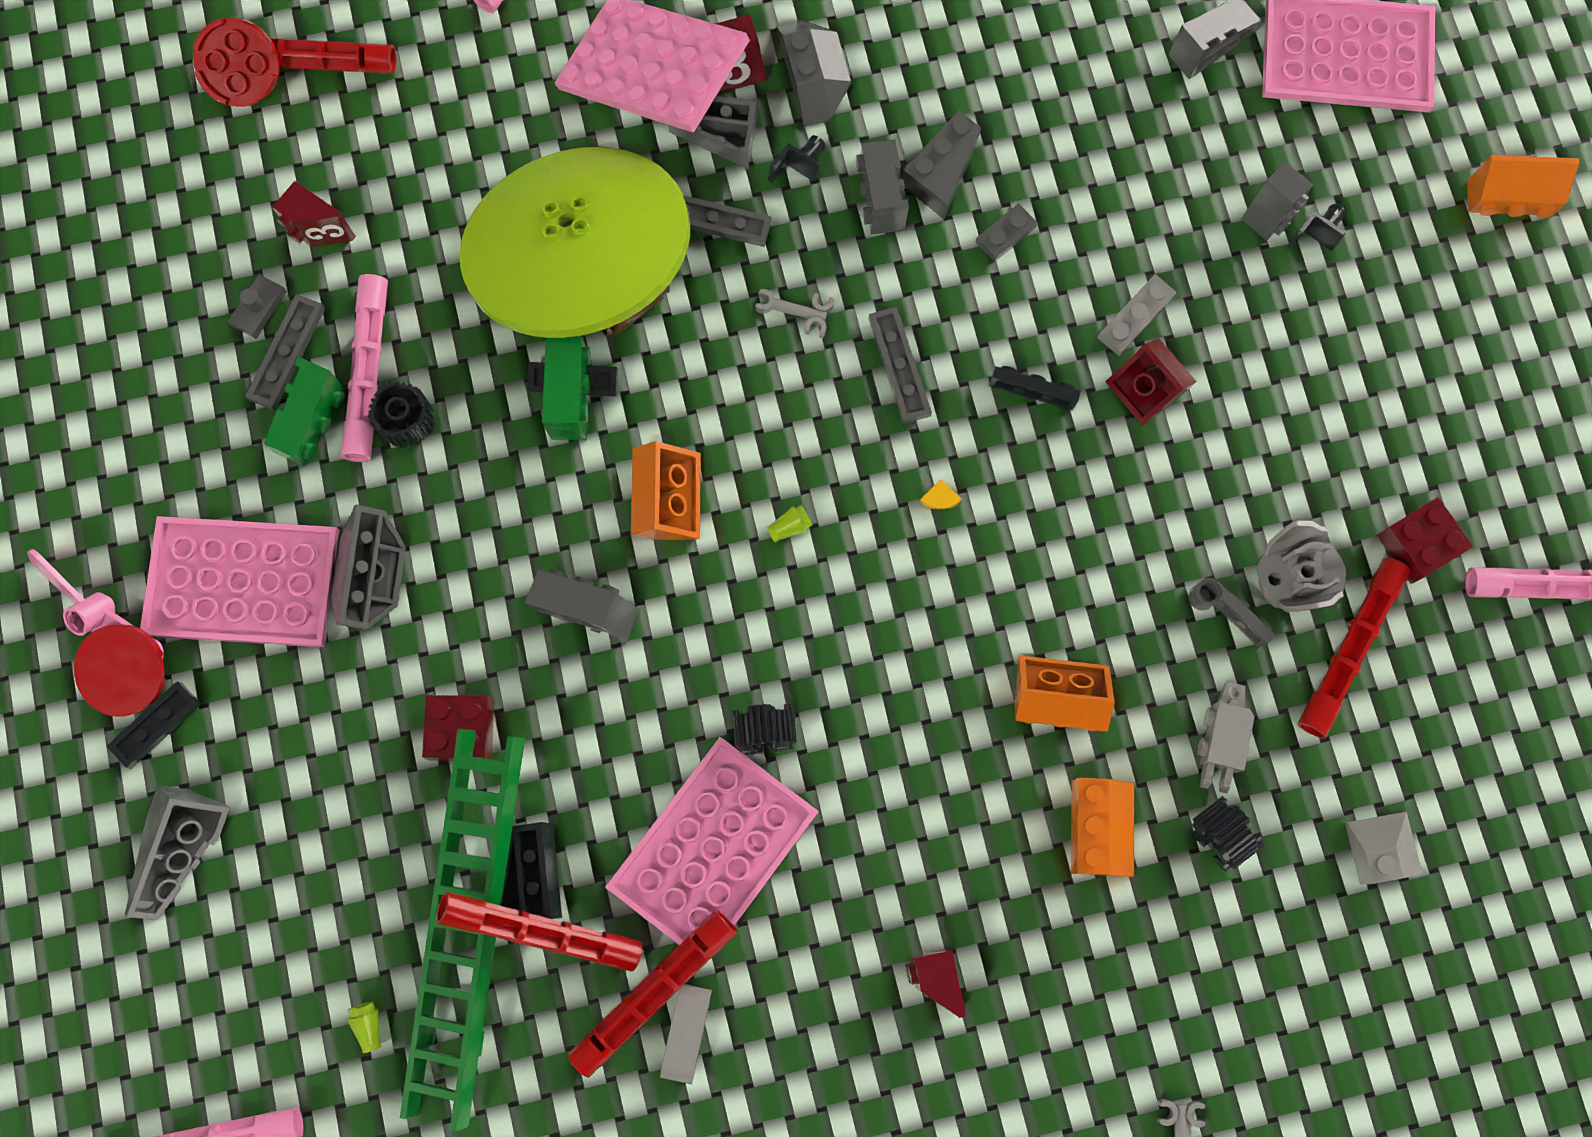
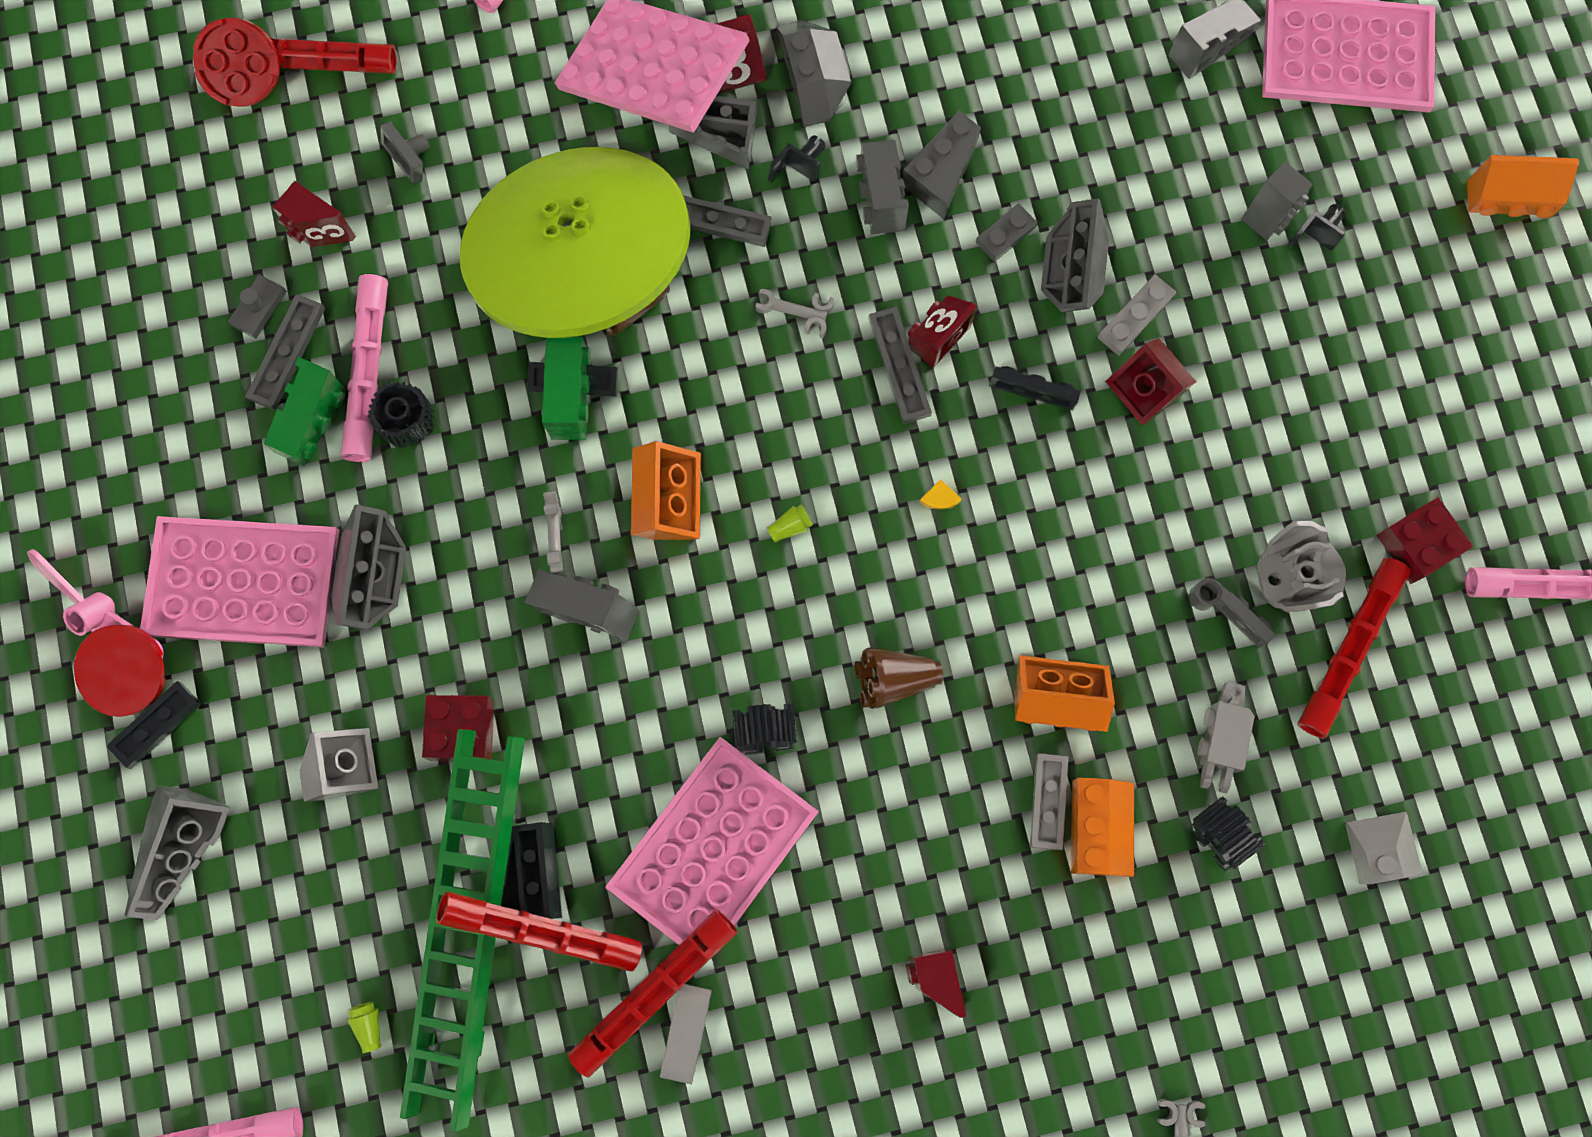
(338, 764): none -> light grey slope
(404, 151): none -> dark grey tile
(554, 516): none -> light grey bar
(894, 676): none -> reddish brown cone
(941, 329): none -> dark red slope
(1049, 802): none -> light grey plate
(1076, 257): none -> dark grey wedge

